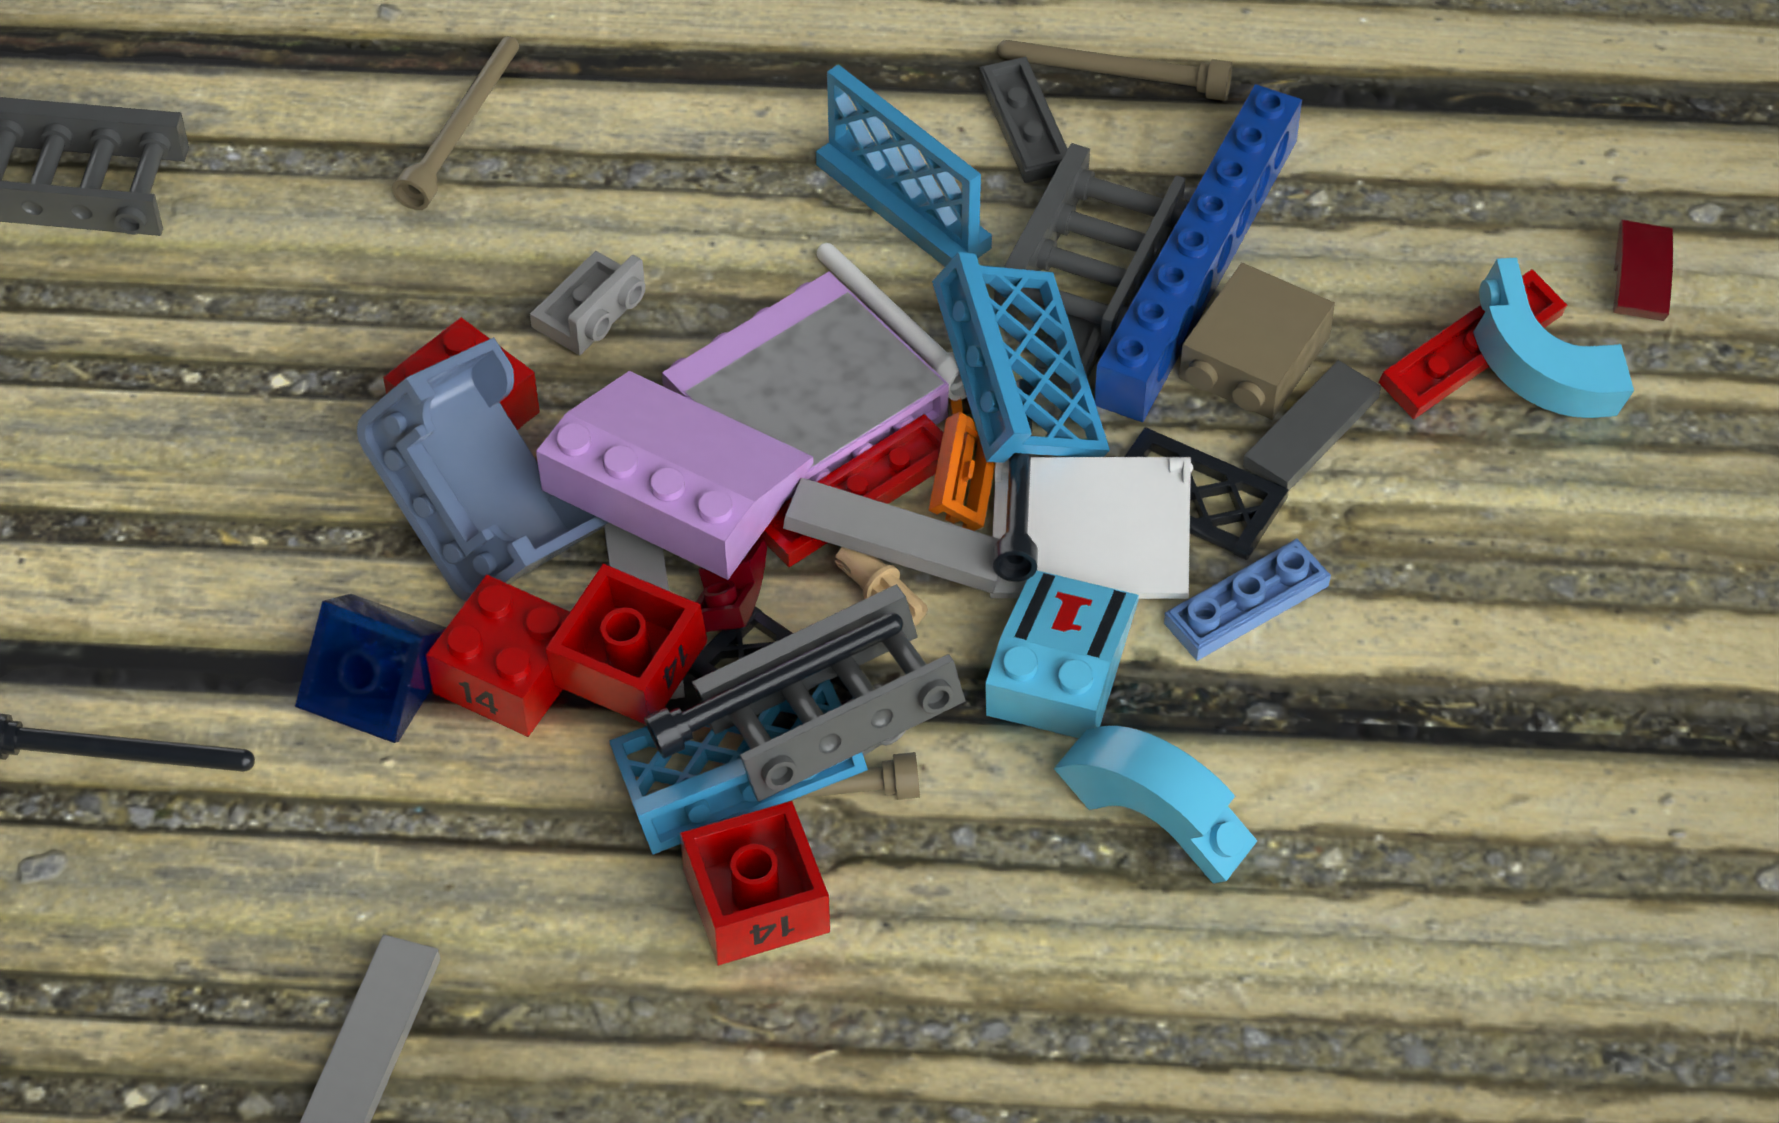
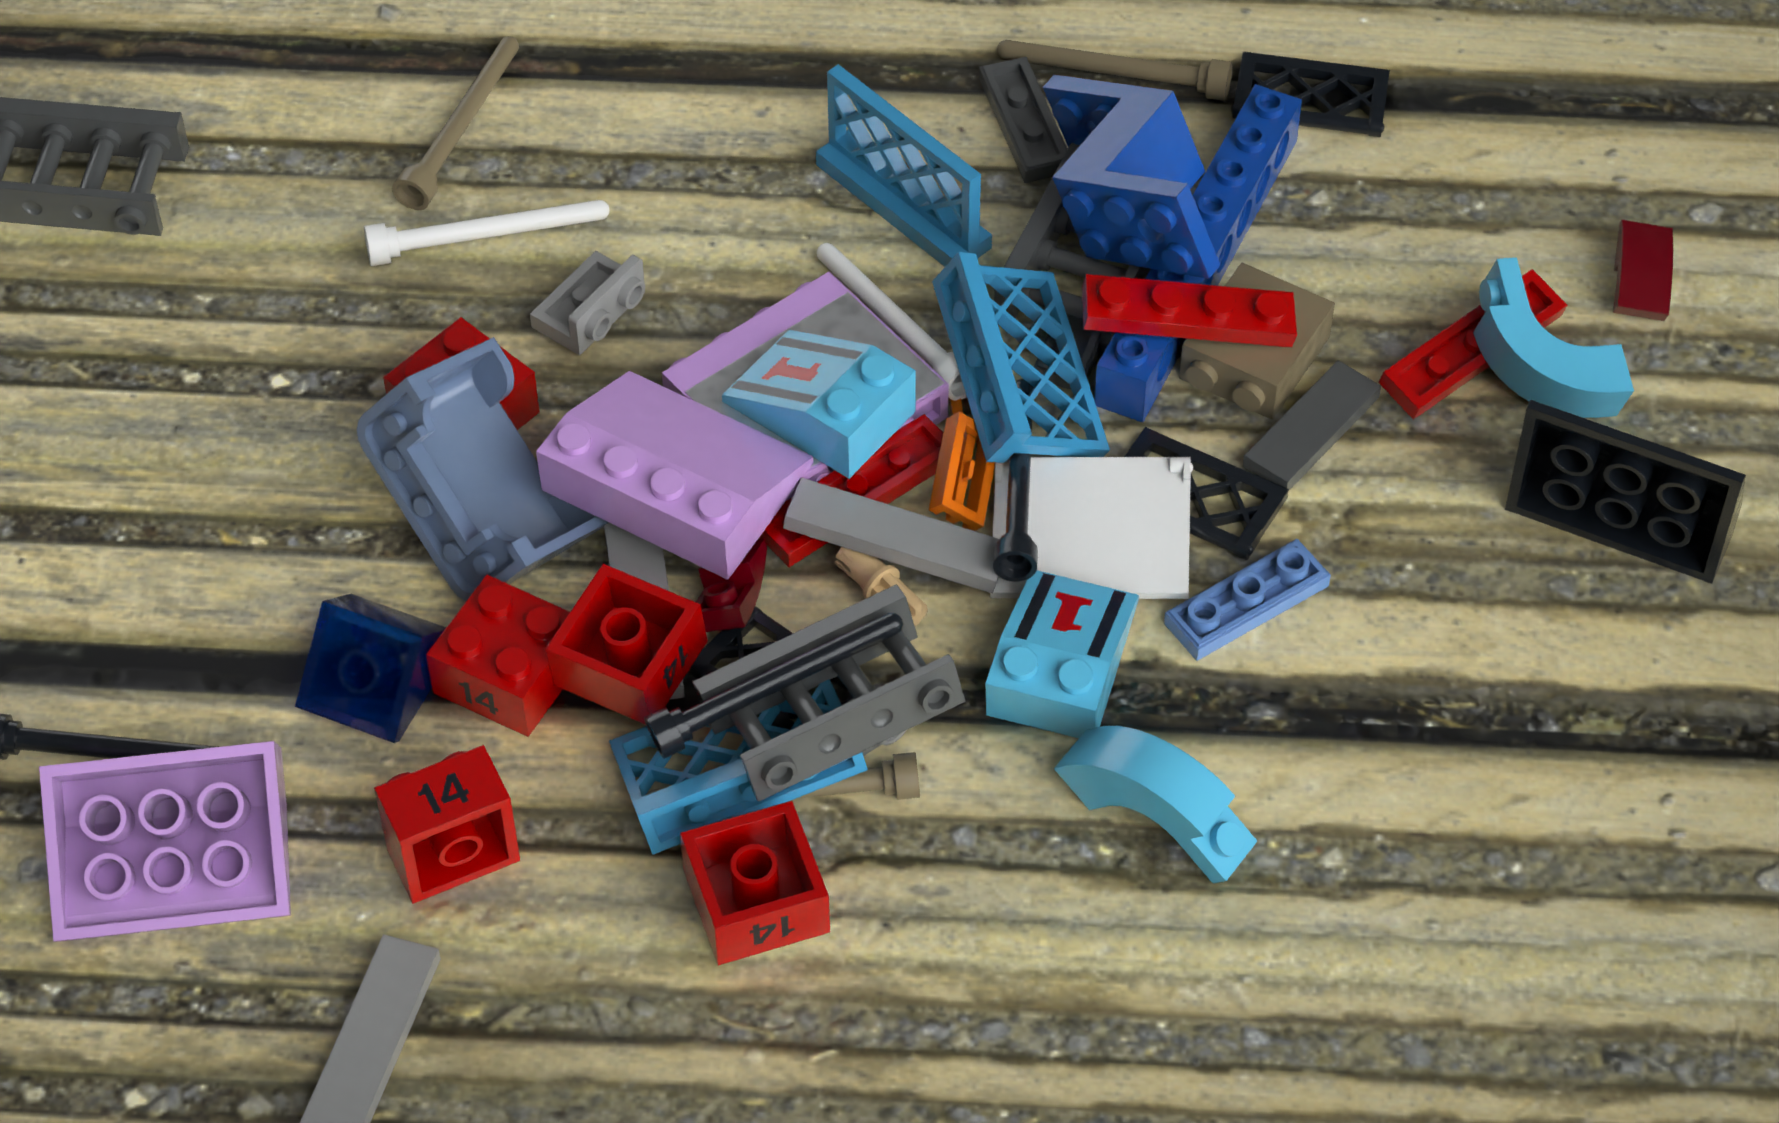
(166, 840): none -> lavender slope
(387, 242): none -> white piece
(447, 823): none -> red brick
(827, 397): none -> medium azure slope
(1131, 176): none -> blue bracket
(1188, 310): none -> red plate
(1336, 76): none -> black window
(1624, 491): none -> black slope

